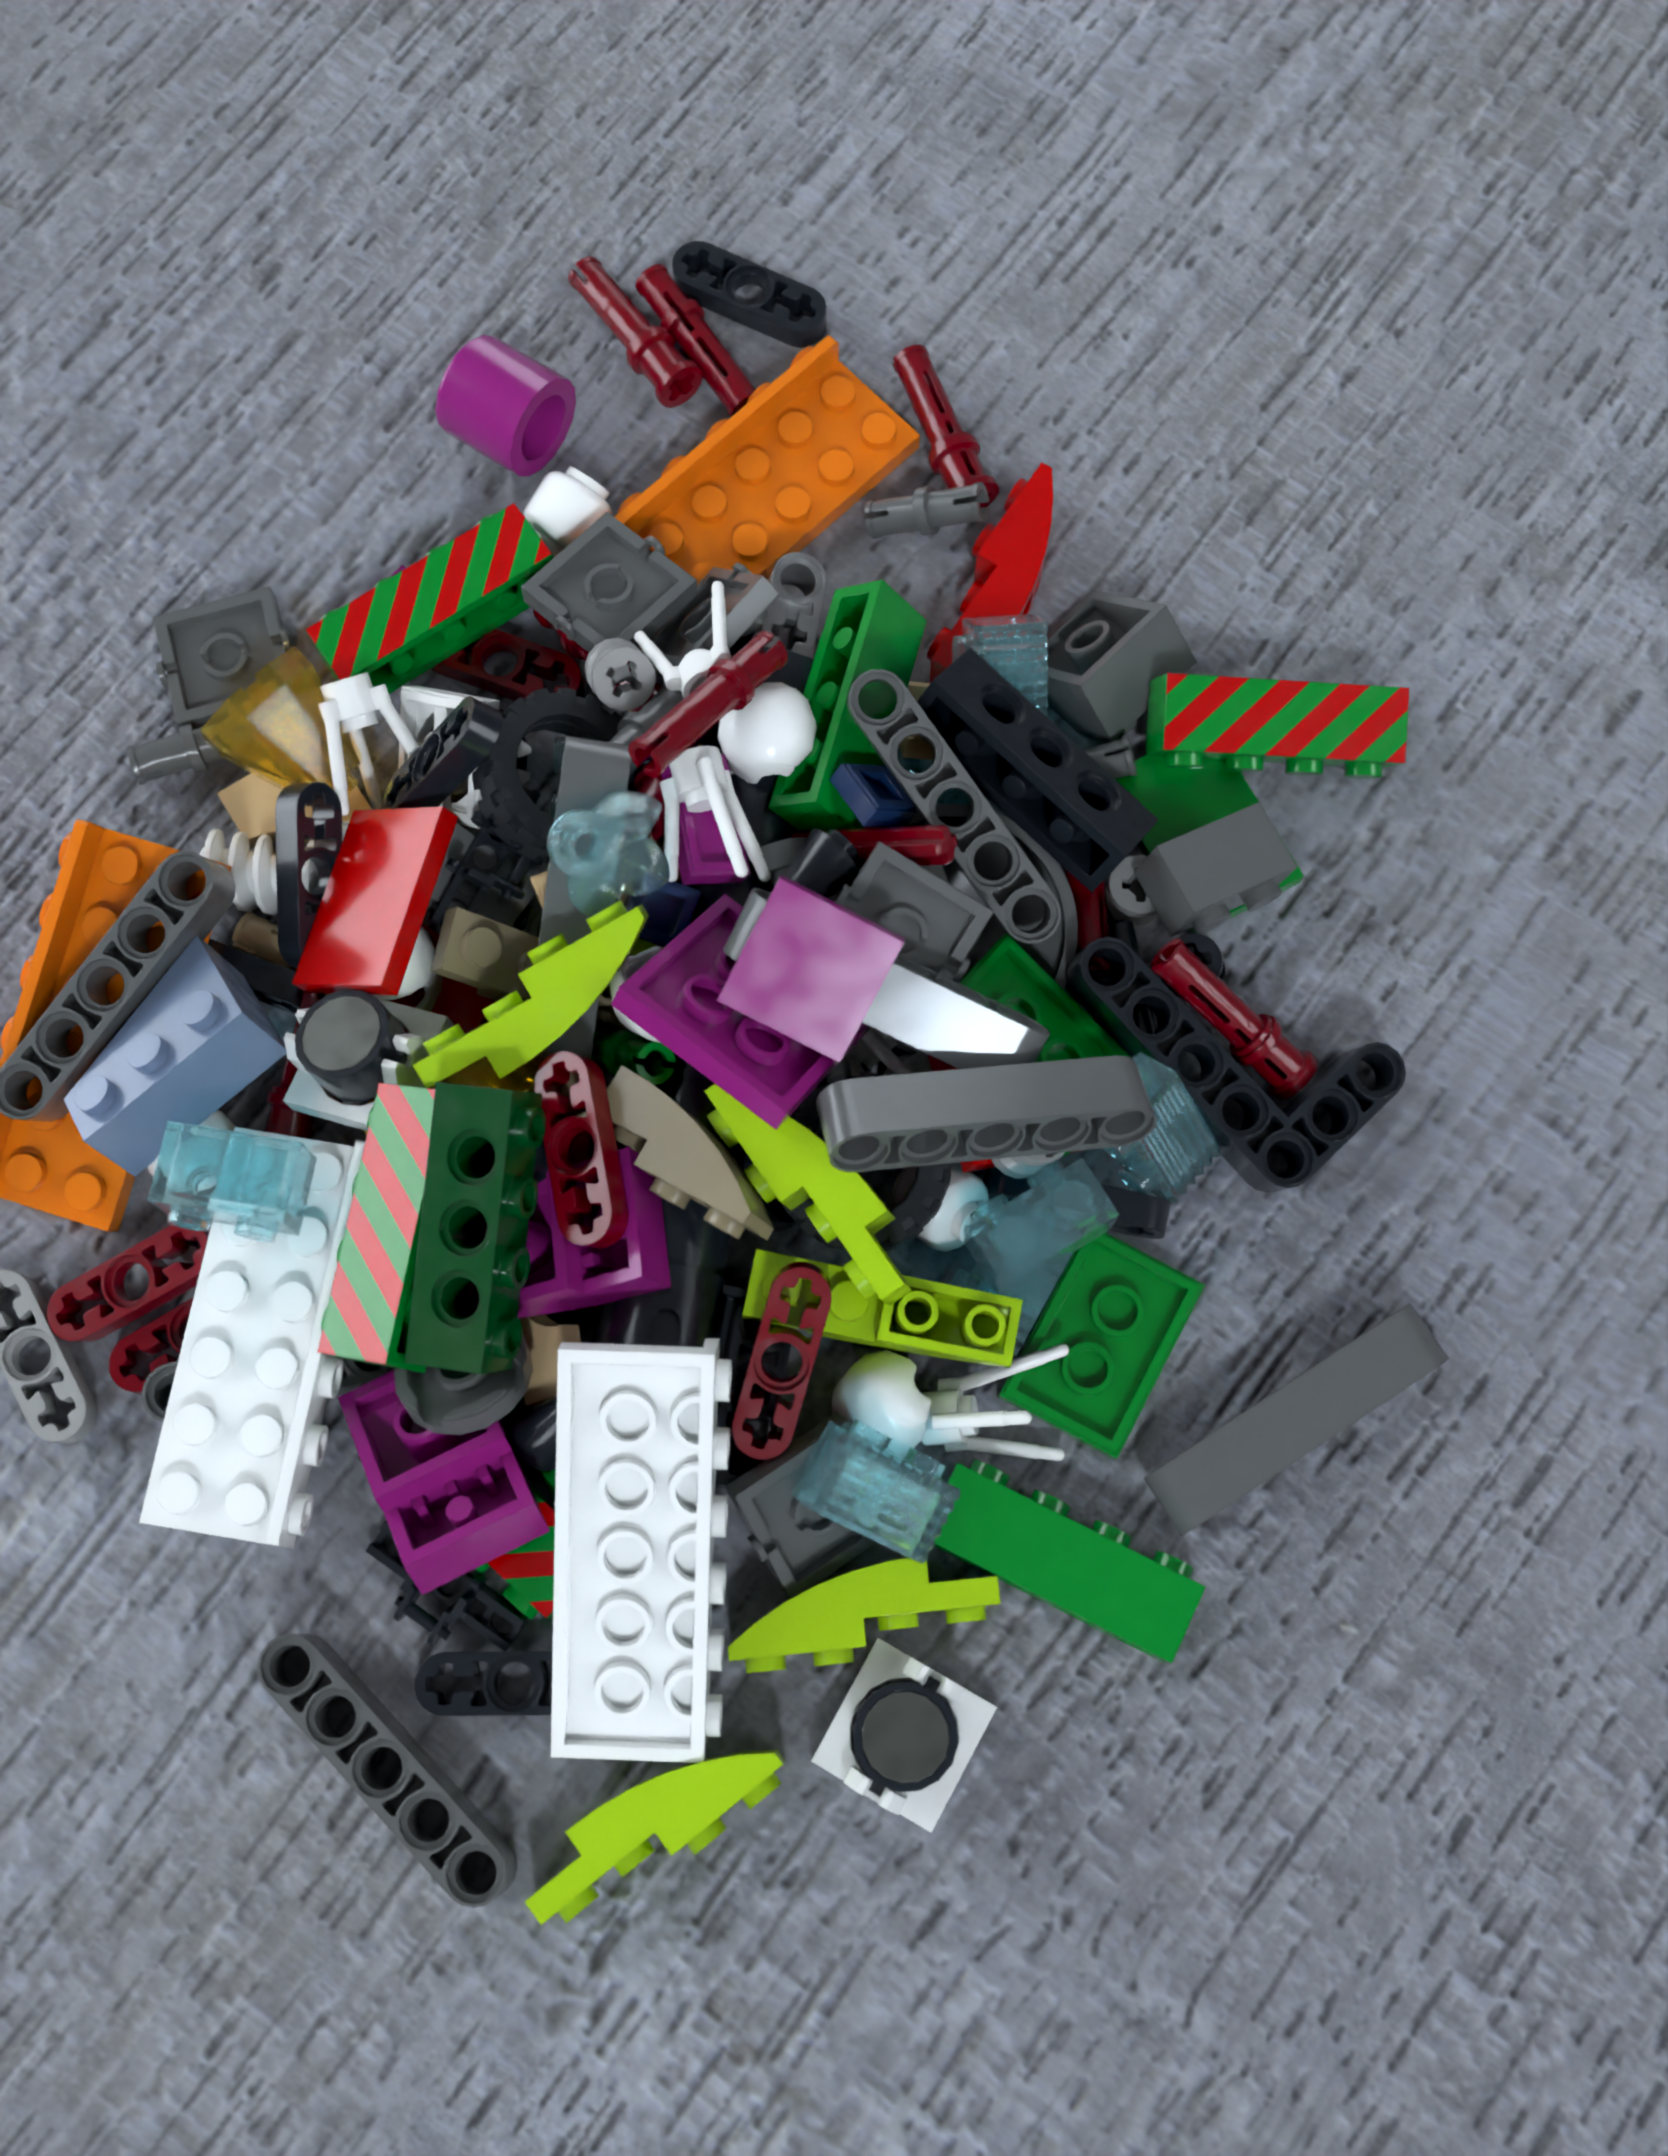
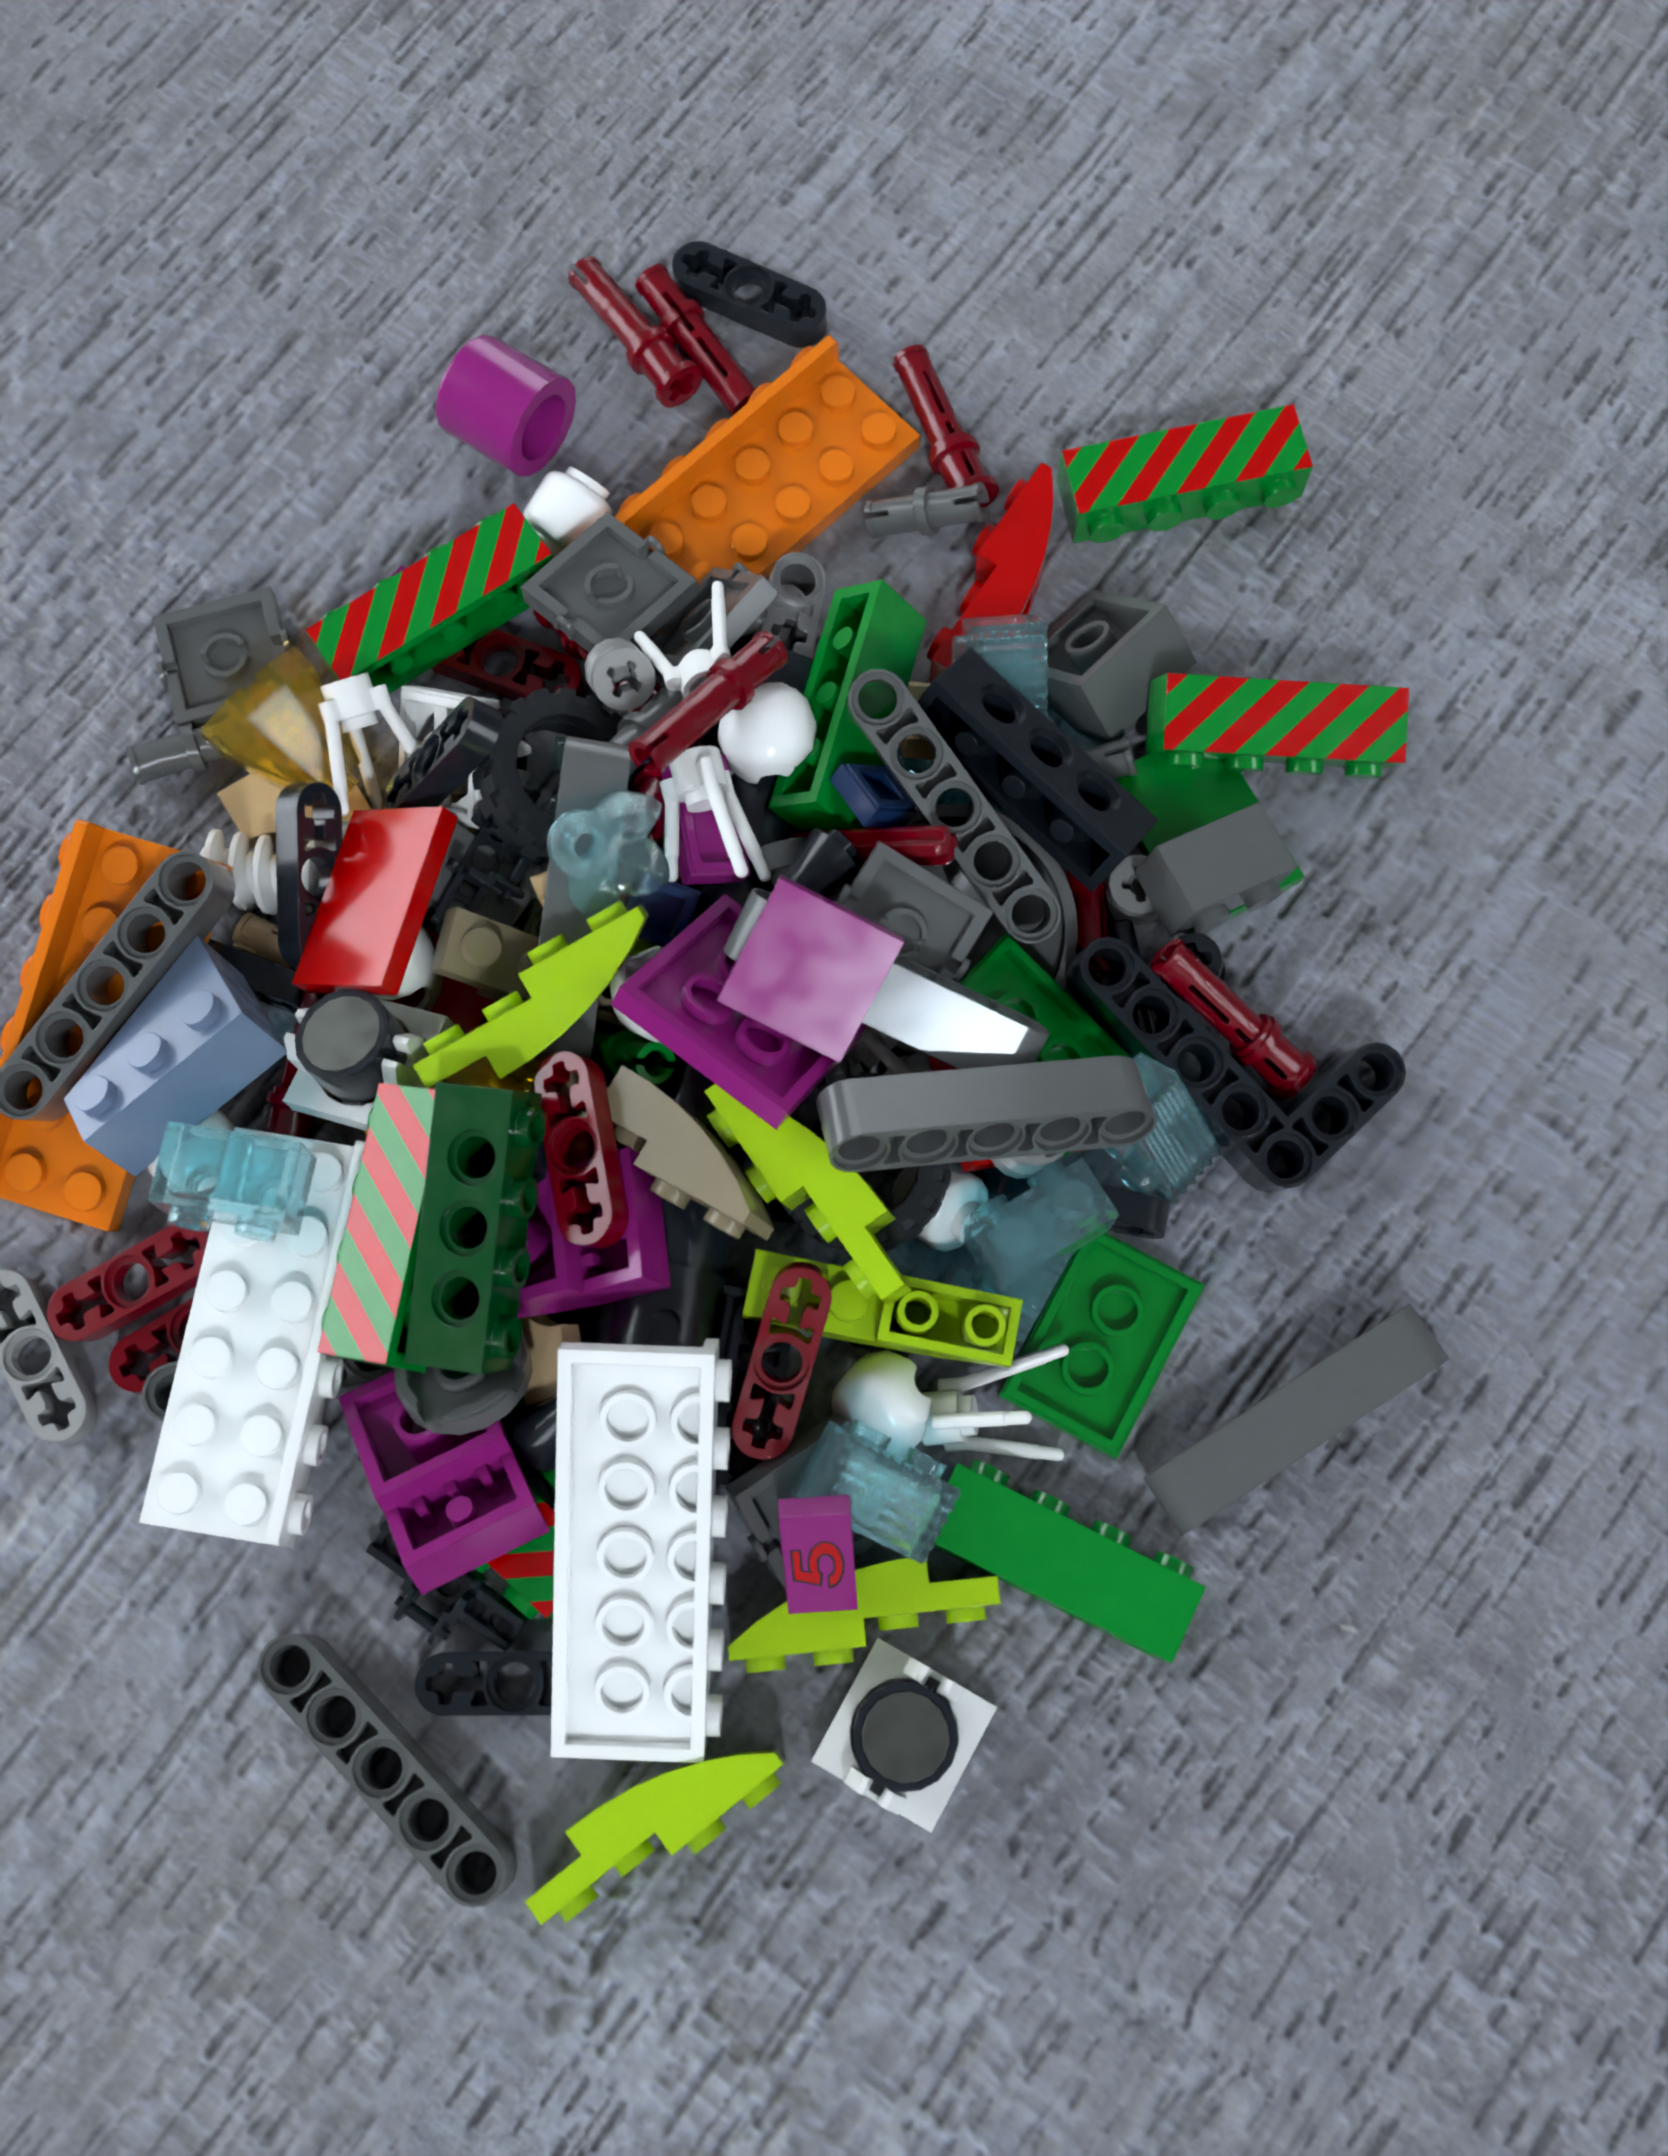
(818, 1553): none -> magenta tile
(1183, 474): none -> green brick

